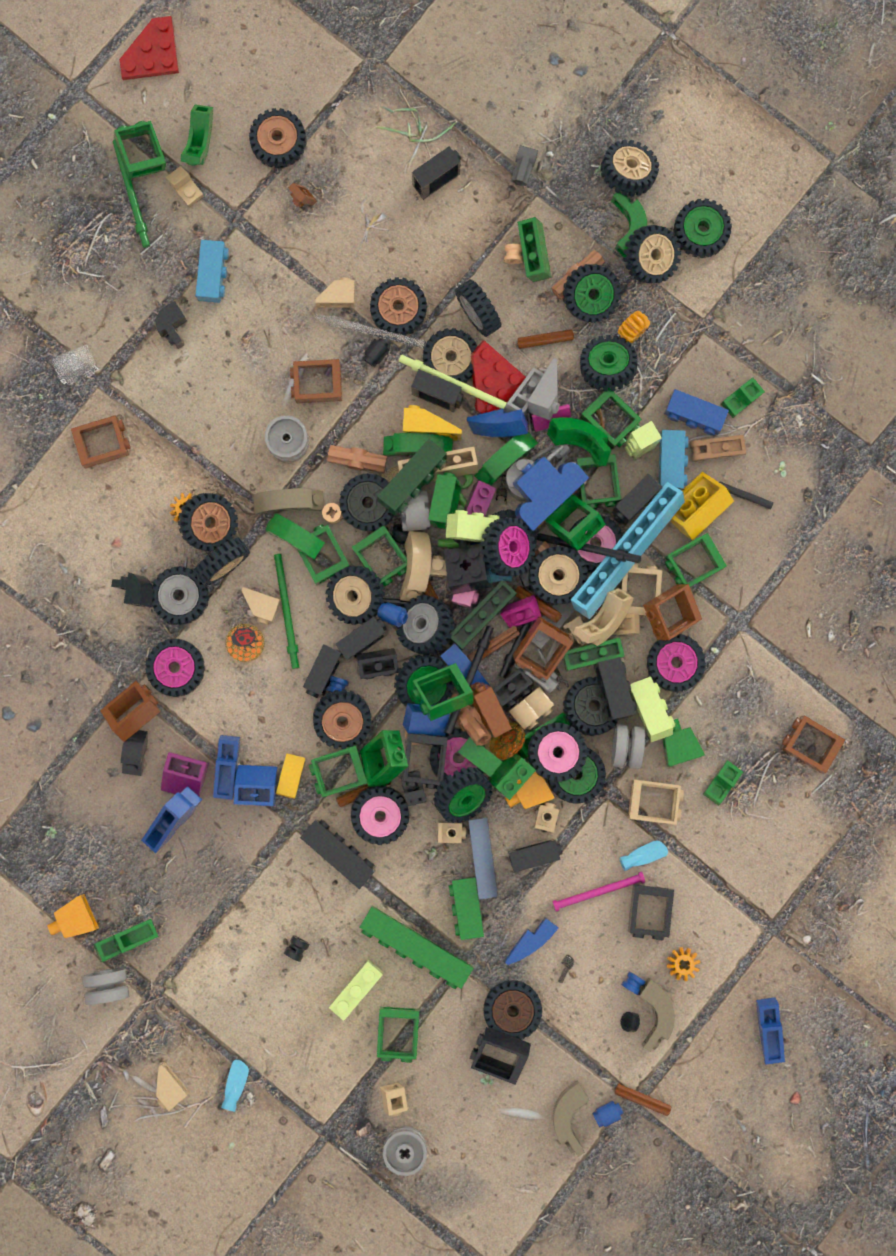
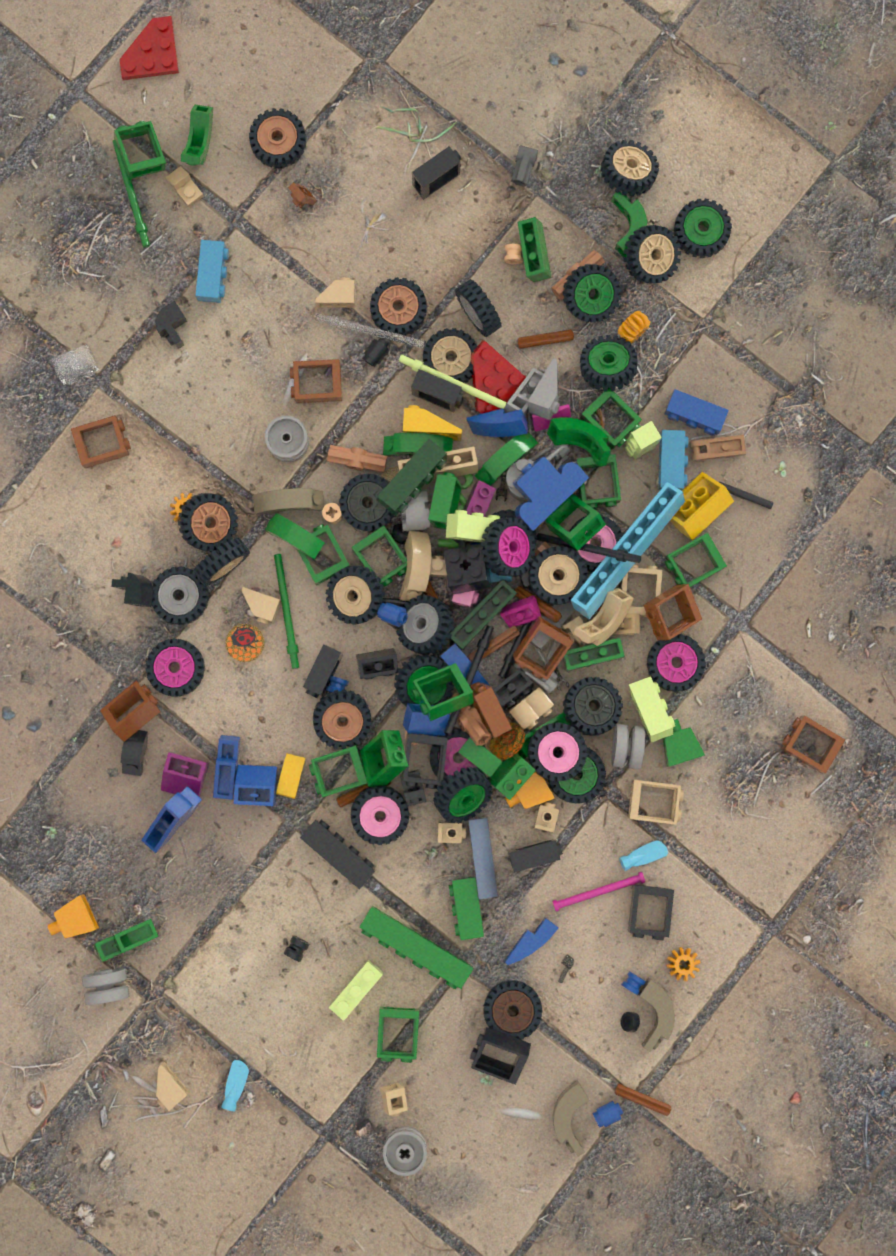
(362, 638): black window -> none
(615, 689): black brick -> none
(636, 500): black window -> none
(722, 783): green slope -> none
(742, 397): green slope -> none
(770, 1030): blue slope -> none

